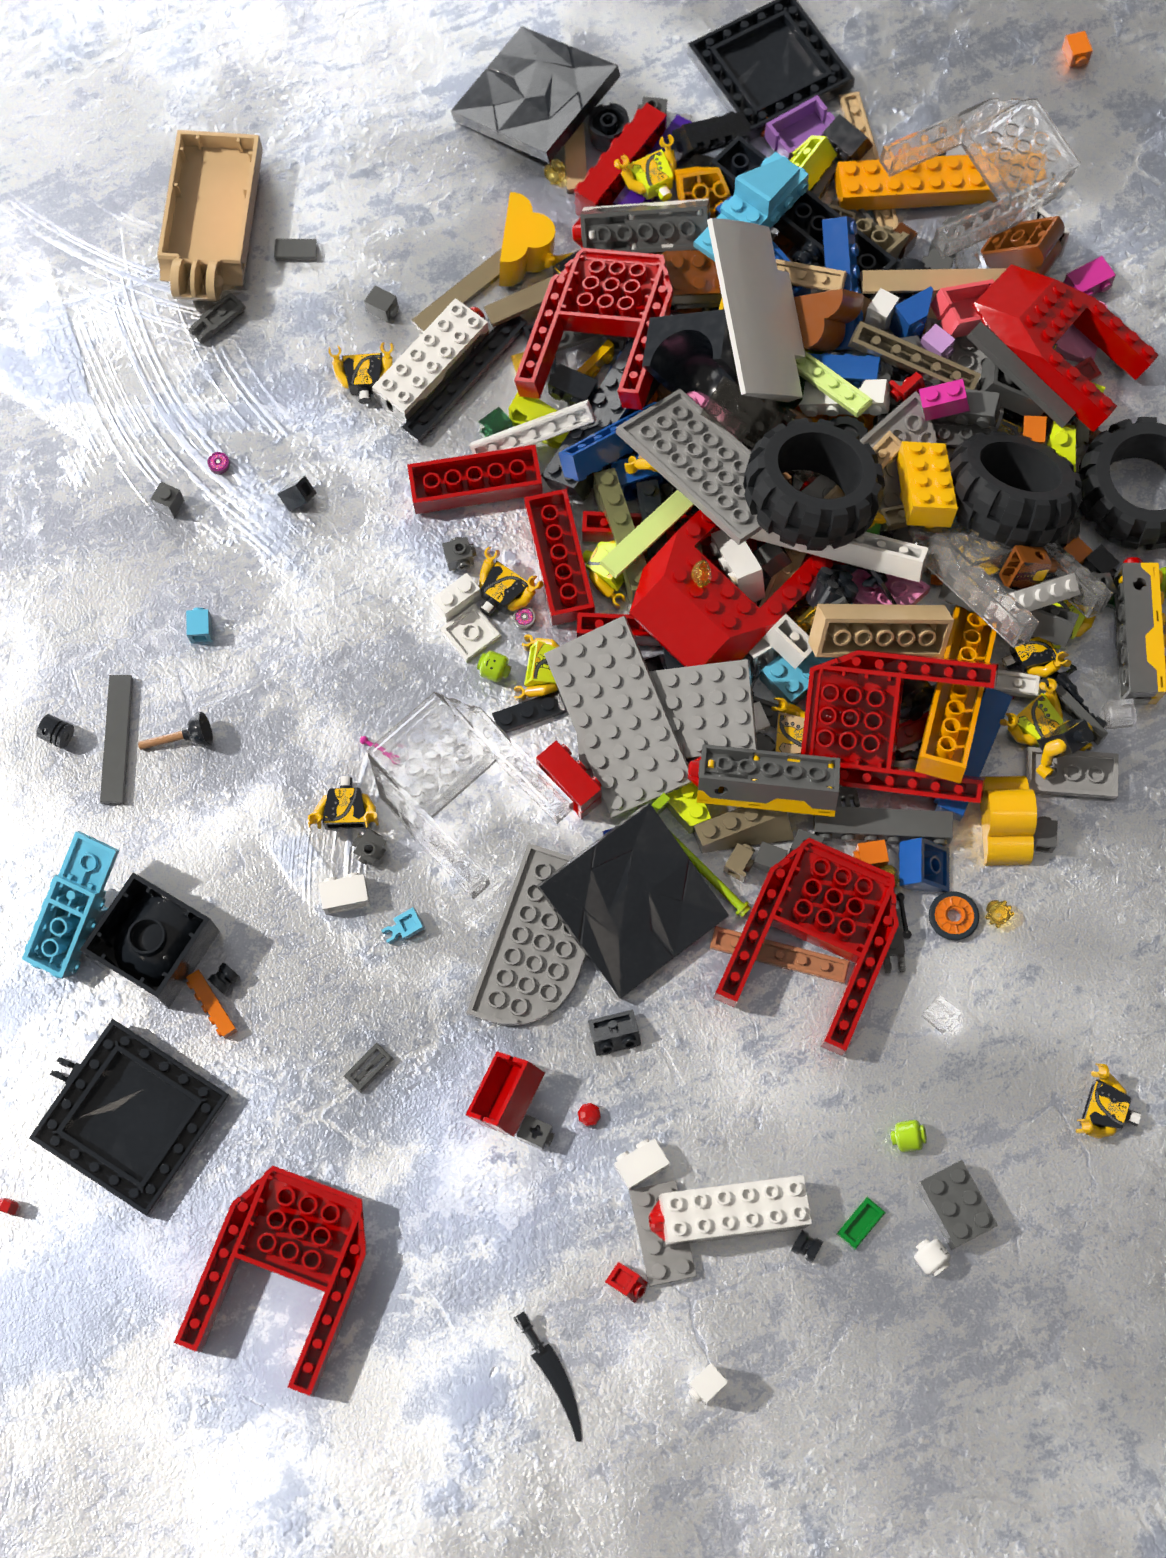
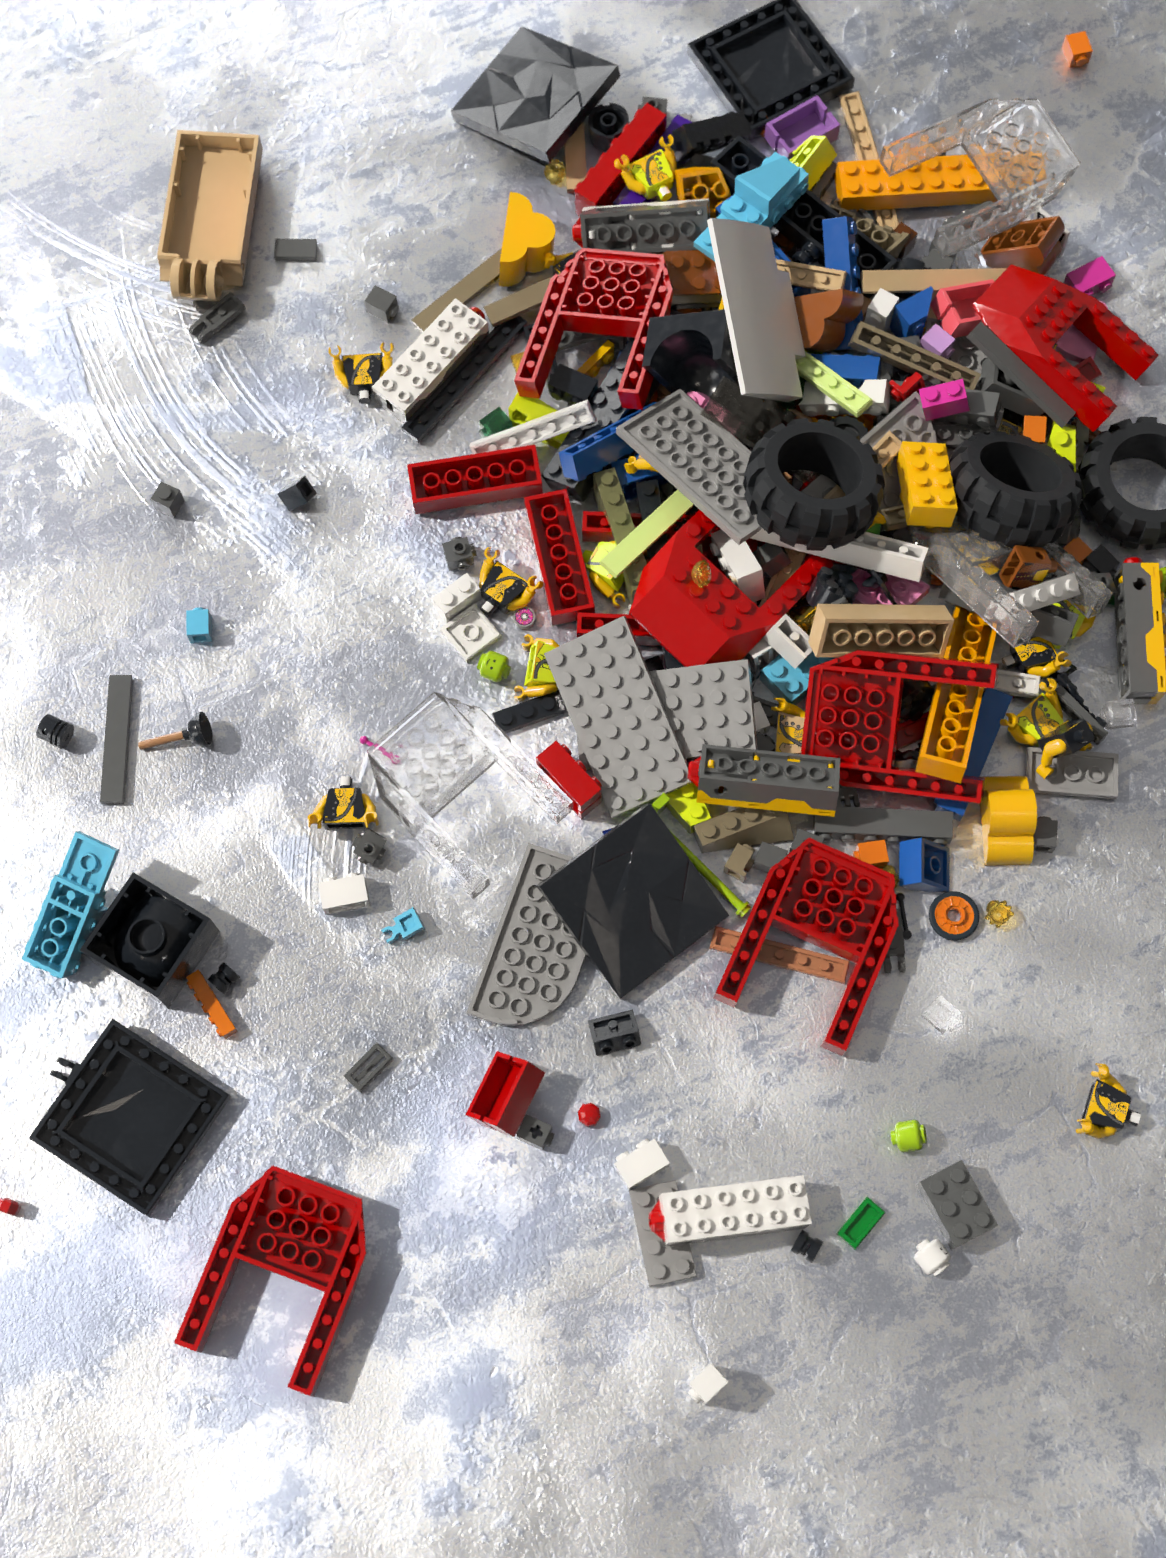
(218, 463): tile -> none
(554, 1372): black sword -> none
(627, 1282): red bracket -> none
(847, 139): black brick -> none

